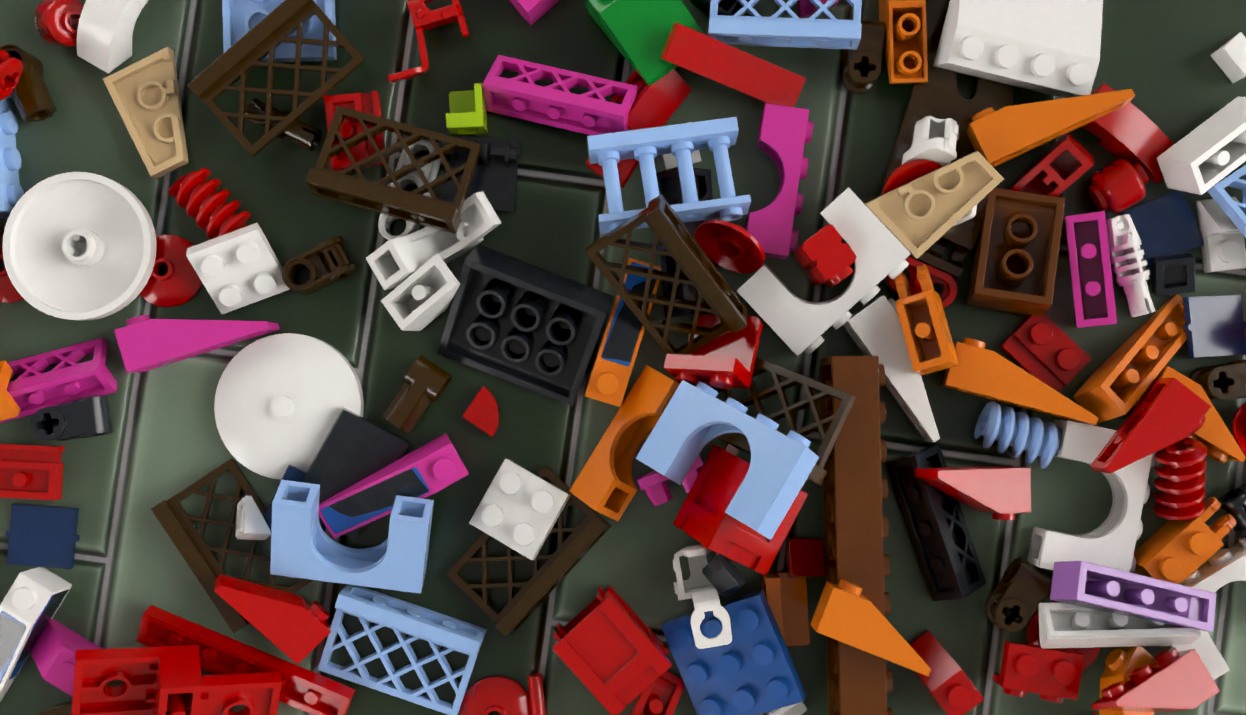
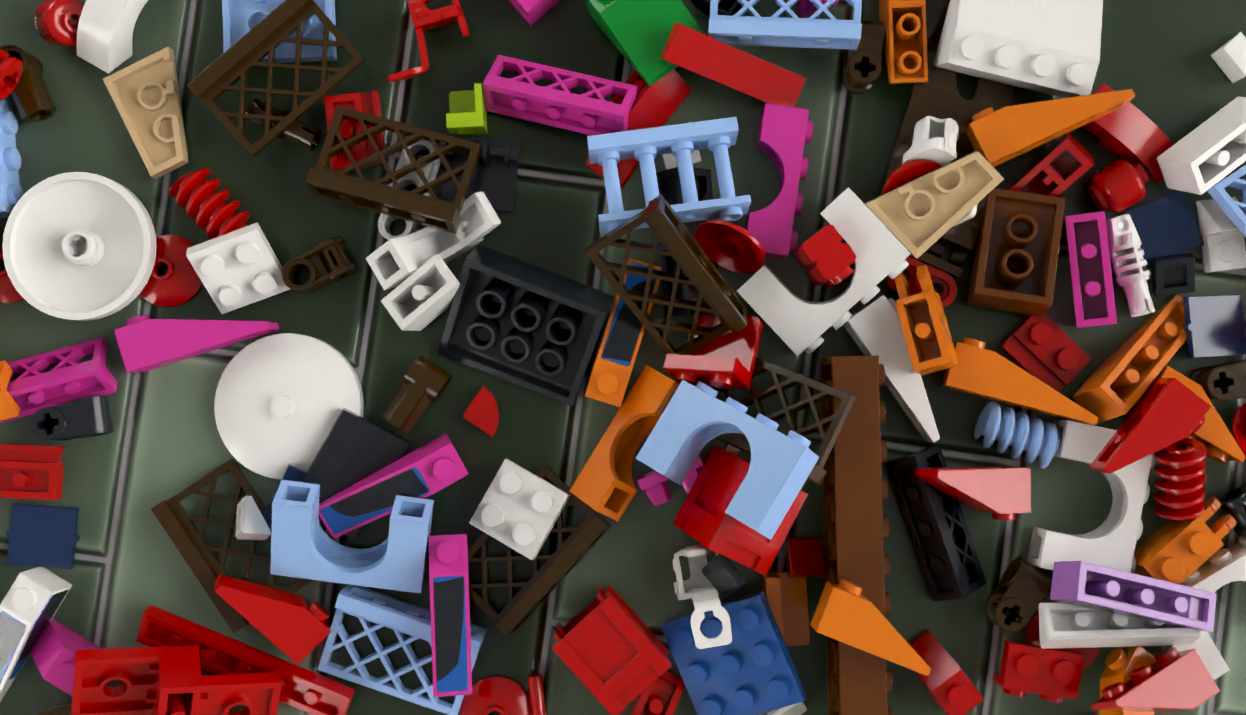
(450, 615): none -> slope

